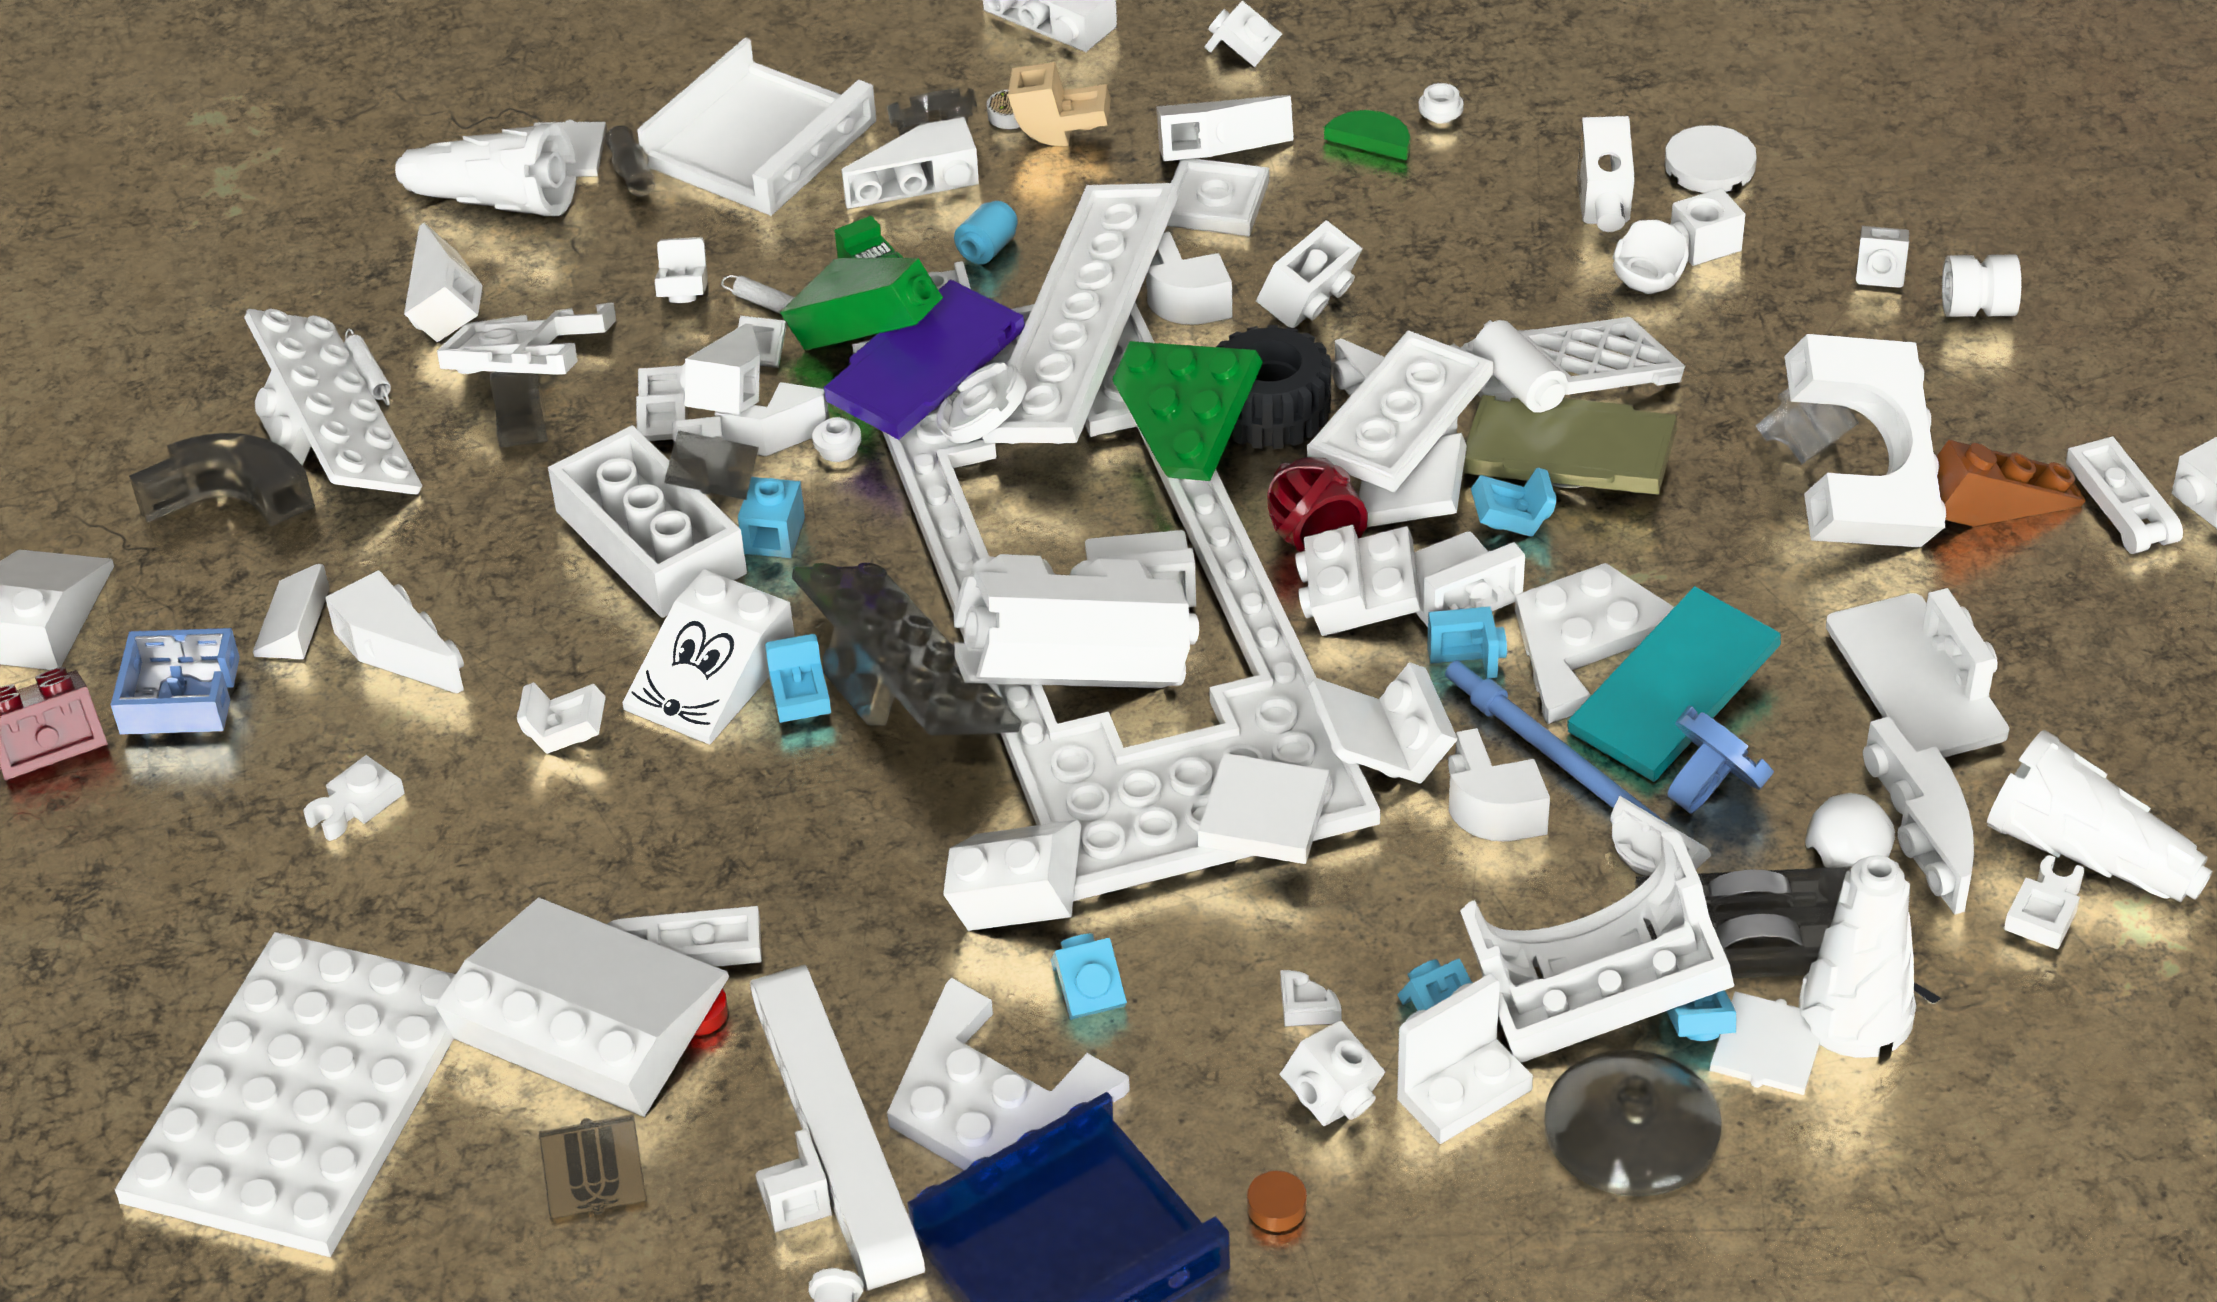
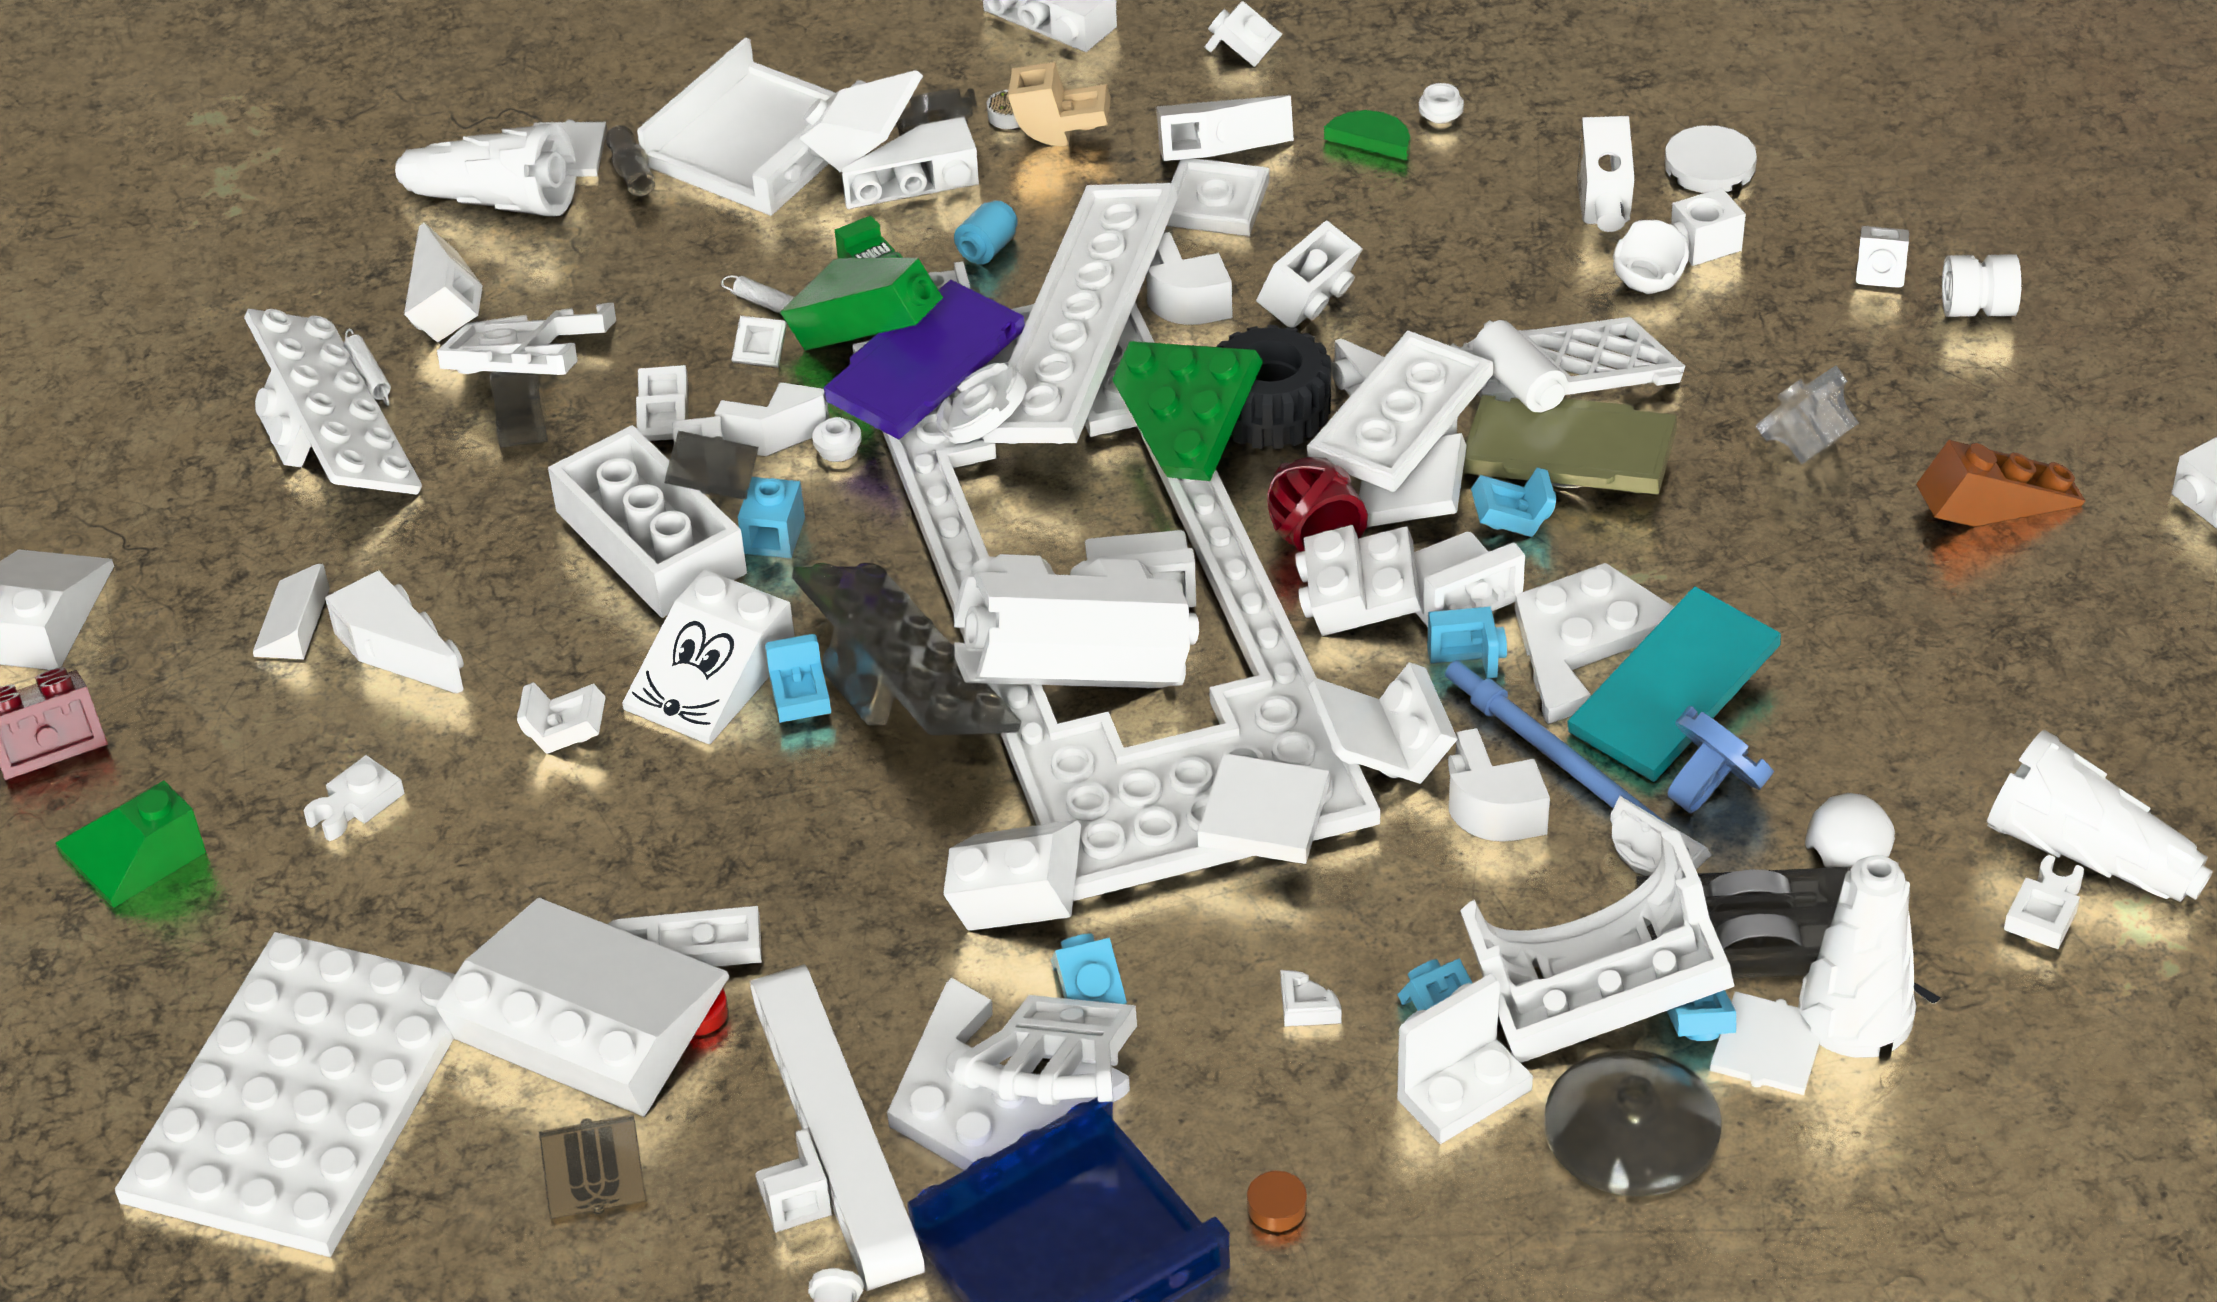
(135, 843): none -> green slope
(153, 677): medium blue piece -> none
(225, 467): clear smoke arch -> none
(681, 269): white bracket -> none
(724, 373): white slope -> none
(857, 118): none -> white slope
(1055, 1030): none -> white plate
(1333, 1074): white brick -> none
(1886, 387): white arch -> none
(1924, 669): white bracket -> none
(1935, 814): white slope -> none
(2124, 494): white plate -> none

